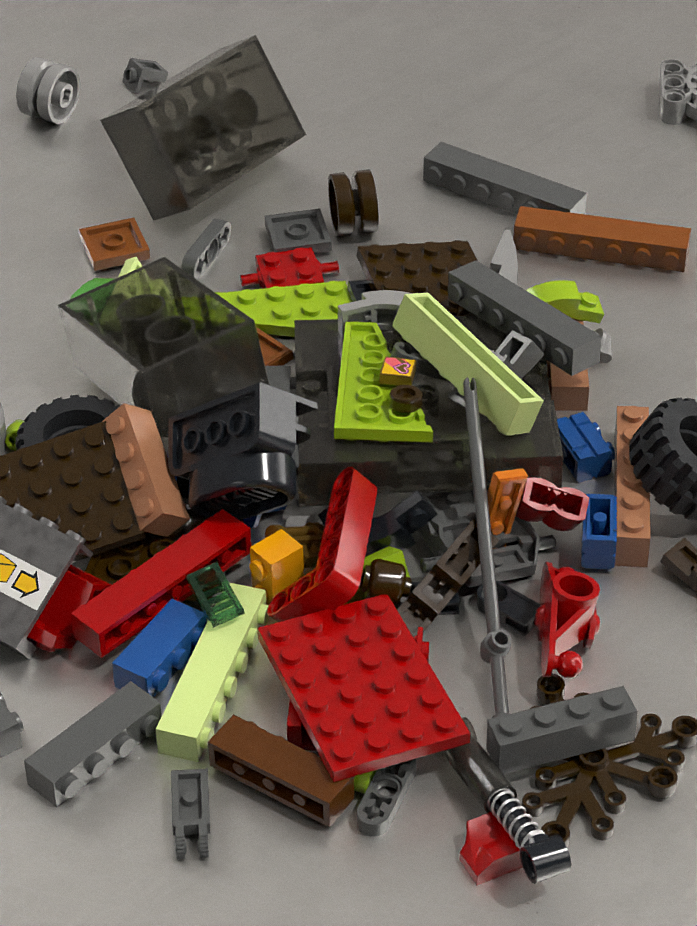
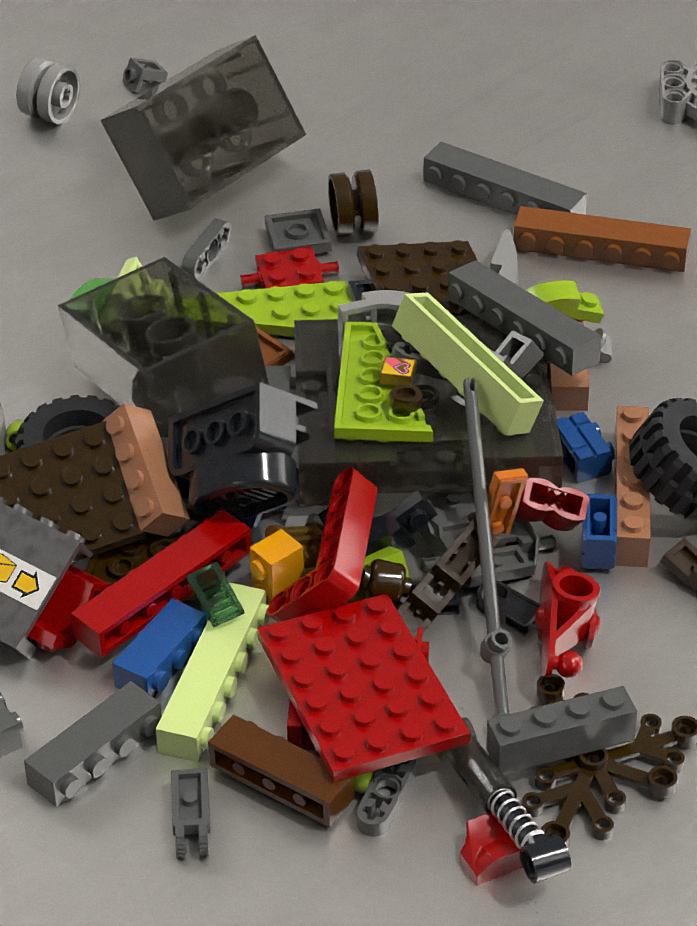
(114, 243): dark orange plate -> none

